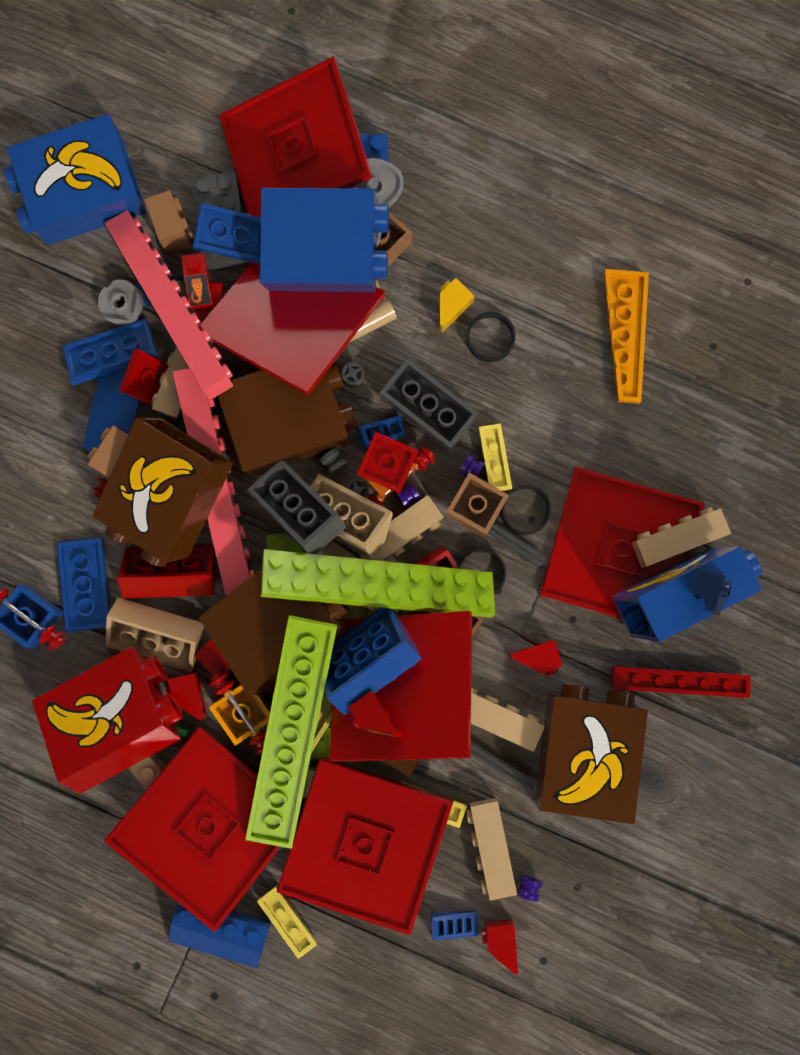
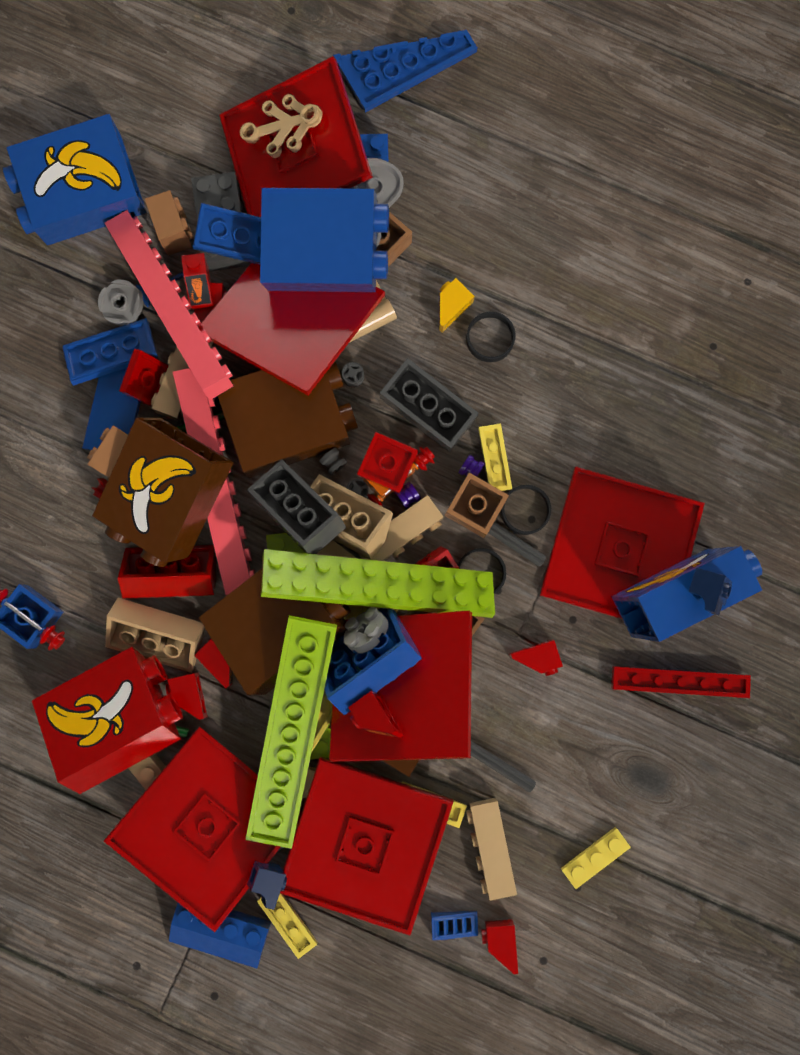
(83, 584): blue tile -> none
(239, 713): light orange brick -> none
(267, 881): none -> dark blue brick
(284, 125): none -> tan plant
(362, 430): blue slope -> none
(364, 630): none -> light grey plate
(396, 67): none -> blue wing
(505, 721): tan brick -> none
(529, 888): dark purple wheel -> none
(591, 755): reddish brown brick -> none
(595, 857): none -> light yellow plate
(627, 312): light orange wing -> none
(680, 538): tan brick -> none

